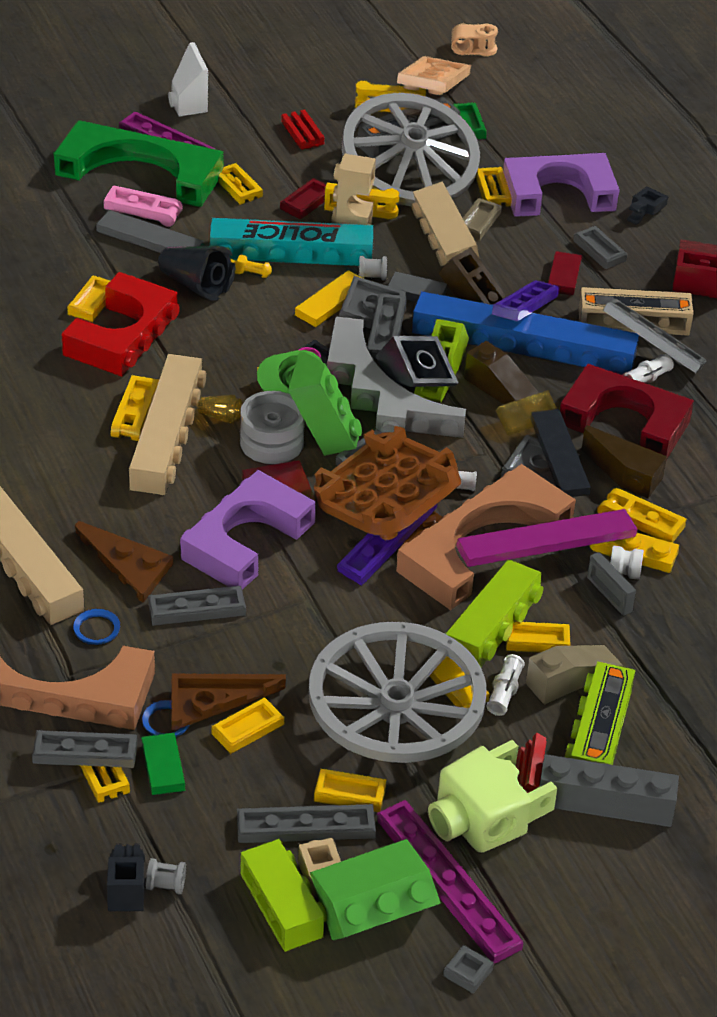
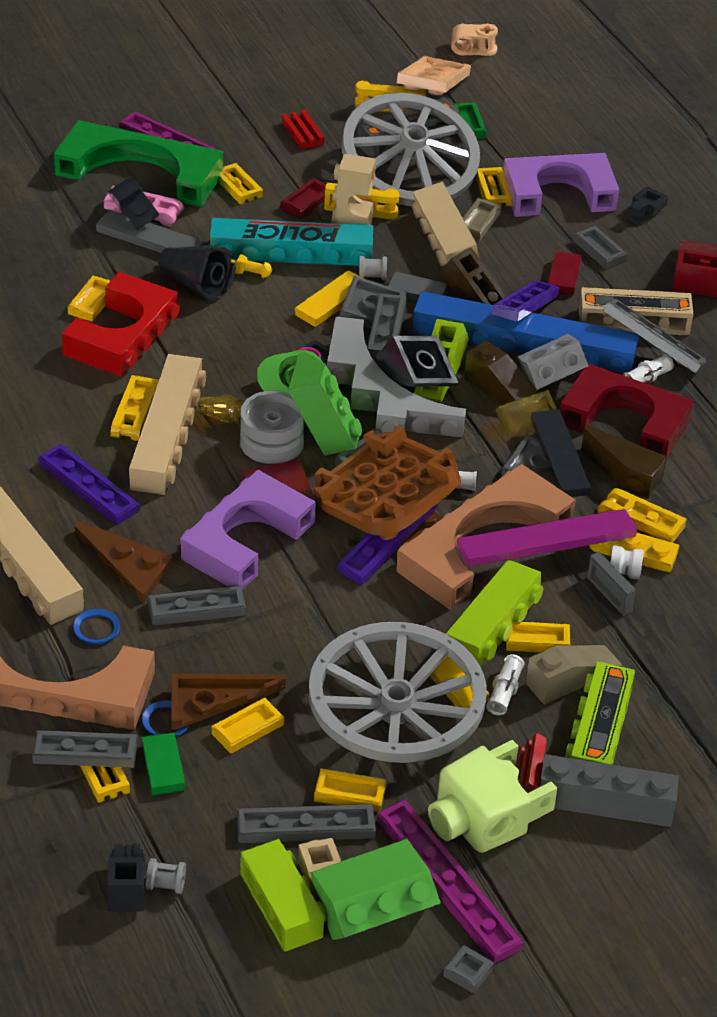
(88, 484): none -> dark purple tile
(133, 202): none -> black brick
(190, 84): white slope -> none
(553, 361): none -> light grey brick

